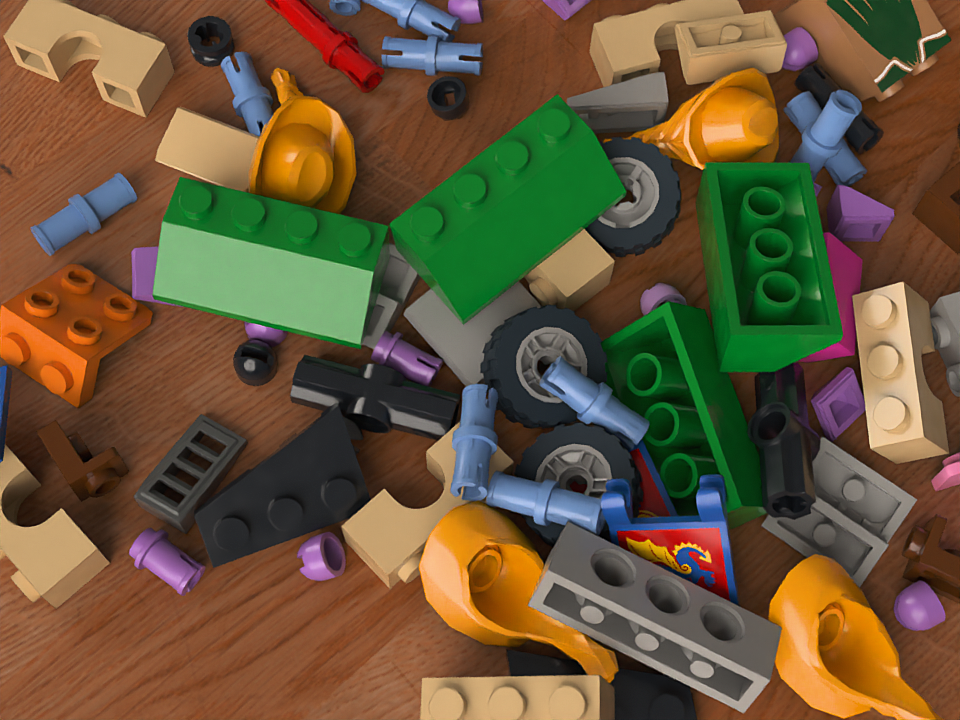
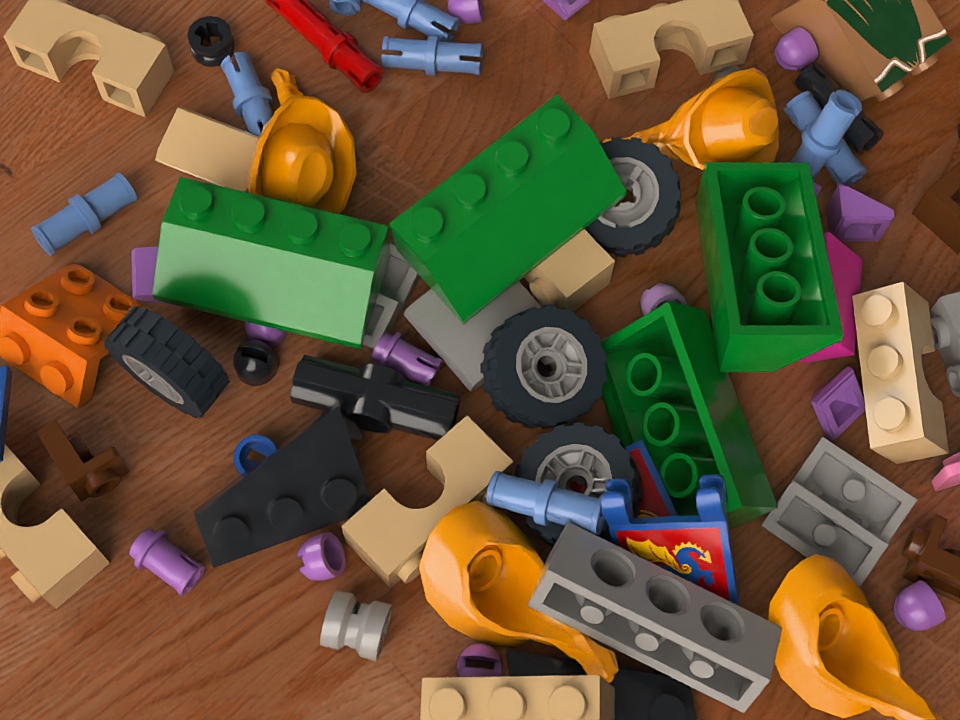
(167, 361): none -> black wheel
(181, 515): dark grey slope -> none
(257, 442): none -> blue hinge
(356, 625): none -> light grey wheel
(438, 100): black hinge -> none
(474, 442): medium blue pin -> none
(481, 652): none -> medium lavender hinge
(594, 402): medium blue pin -> none
(624, 105): light grey slope -> none
(729, 45): tan slope -> none
(784, 442): black piece -> none

